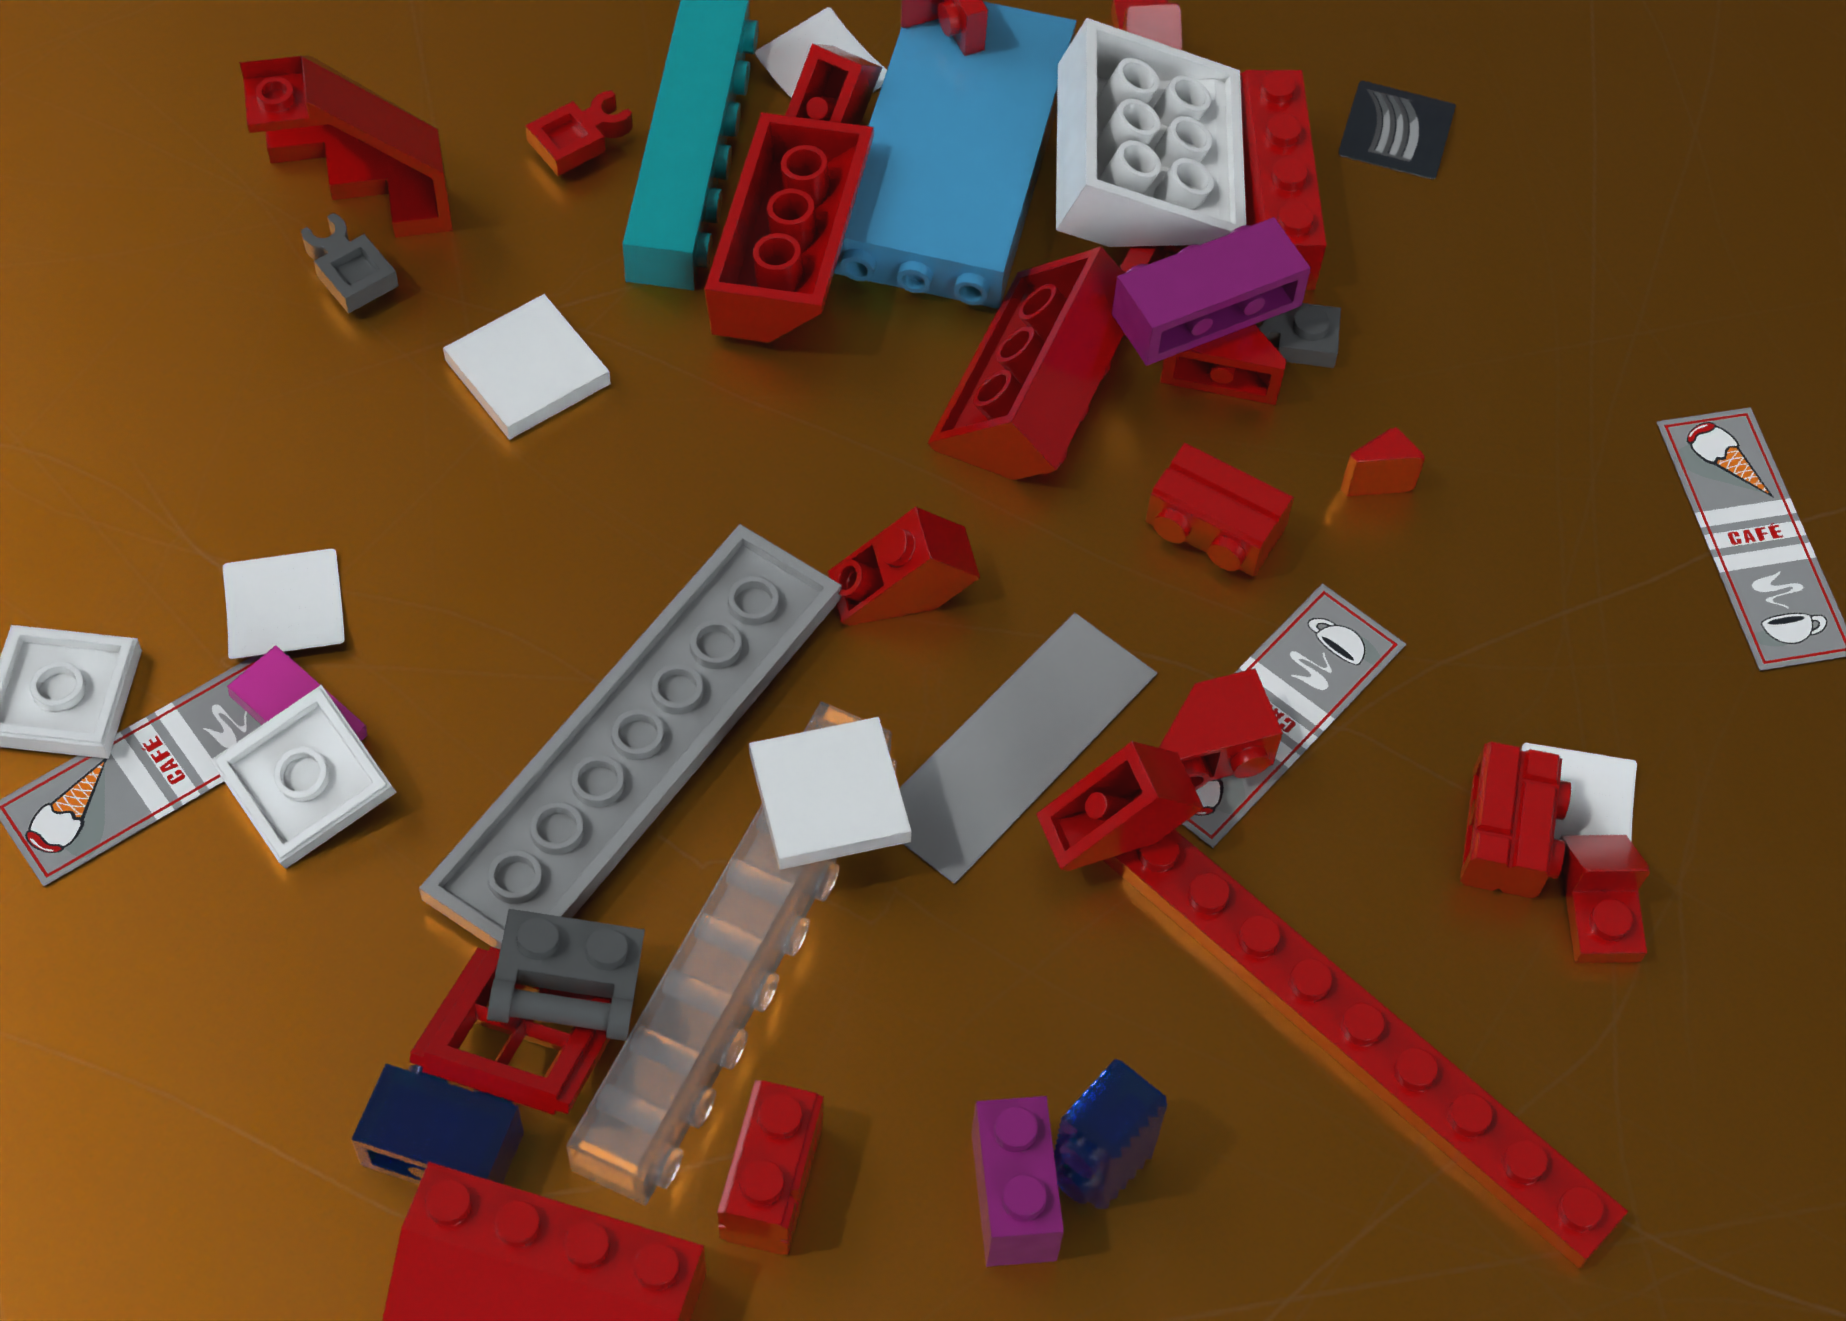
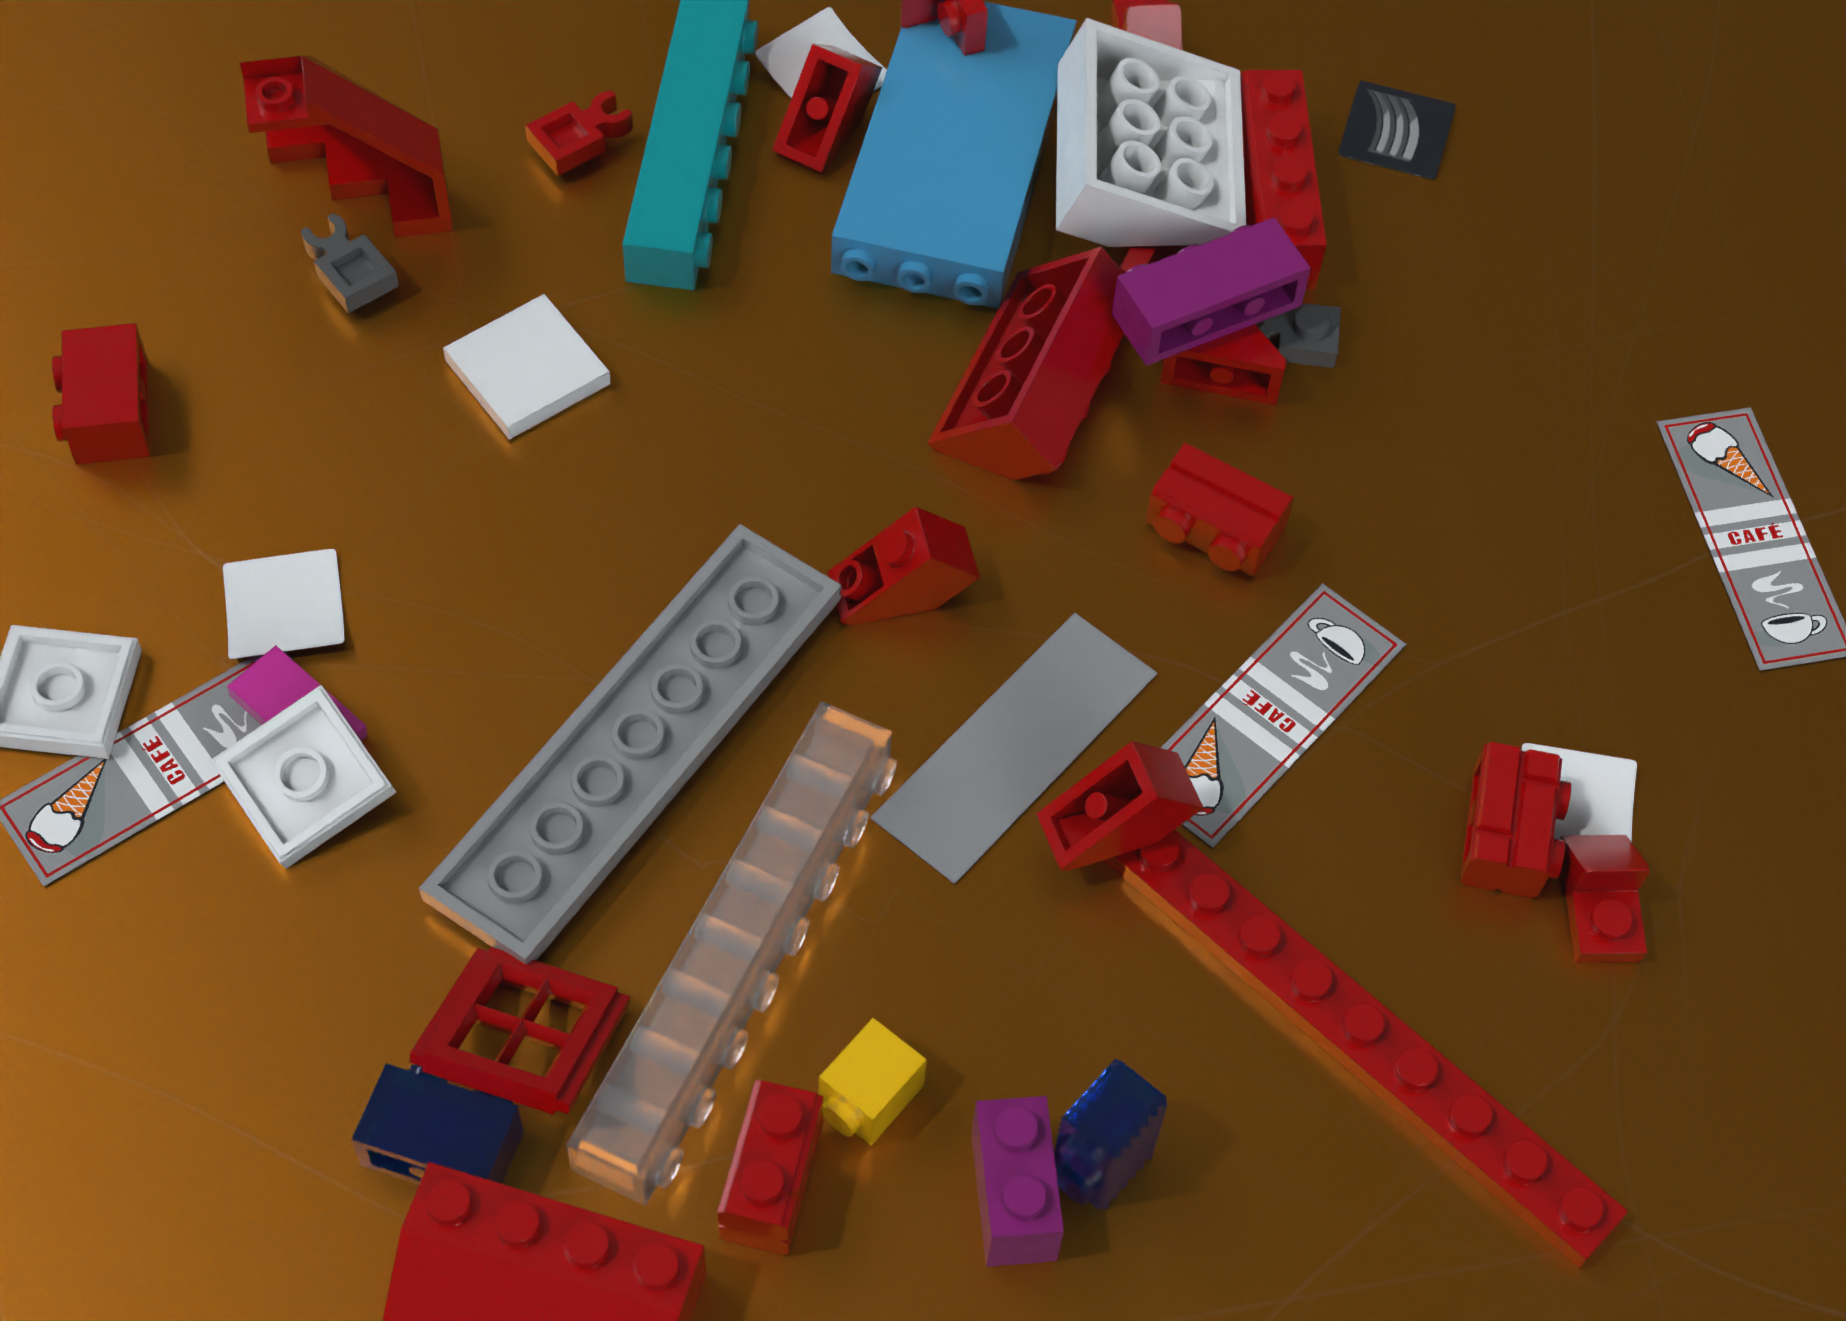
(102, 394): none -> red brick
(568, 958): dark grey plate -> none
(785, 226): red slope -> none
(829, 793): white tile -> none
(871, 1082): none -> yellow brick
(1225, 729): red slope -> none
(1383, 466): red slope -> none

